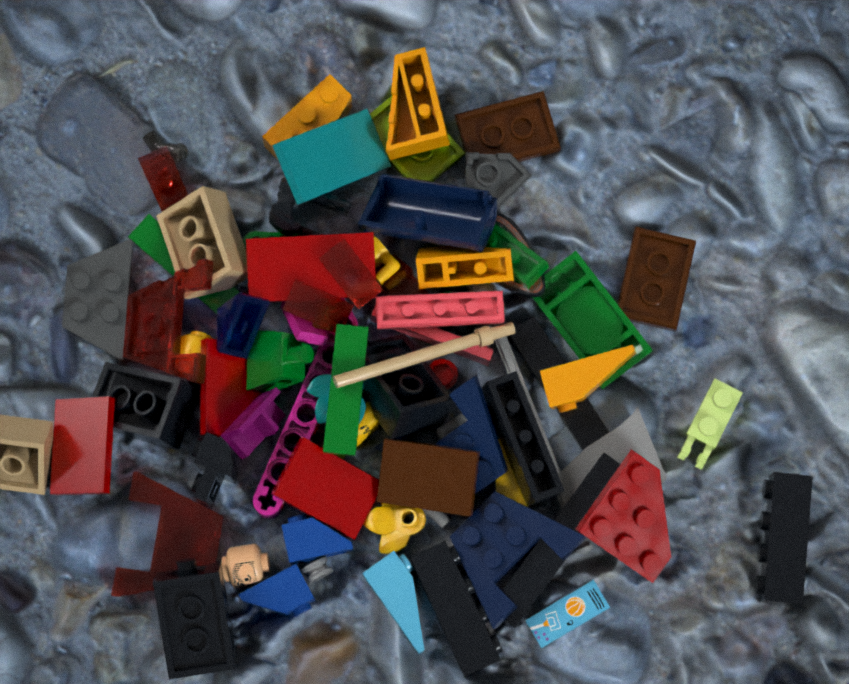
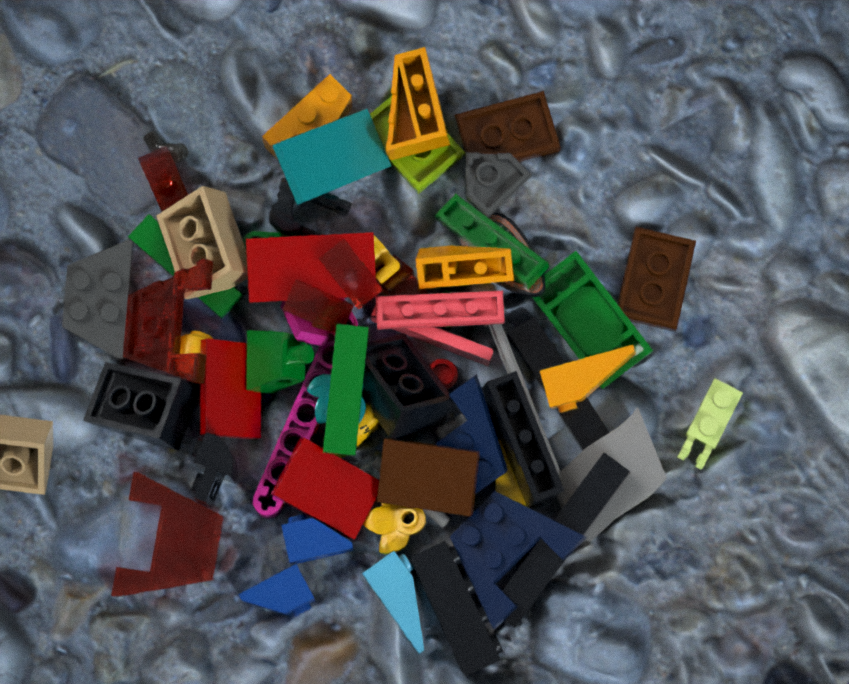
(82, 446): red tile -> none
(194, 619): black torso -> none
(239, 323): clear blue slope -> none
(245, 565): light nougat head -> none
(254, 424): magenta panel -> none
(317, 570): light grey bush -> none
(430, 212): dark blue container -> none
(482, 337): tan bar -> none
(567, 613): medium azure sticker -> none
(631, 518): red plate -> none
(785, 539): black brick -> none

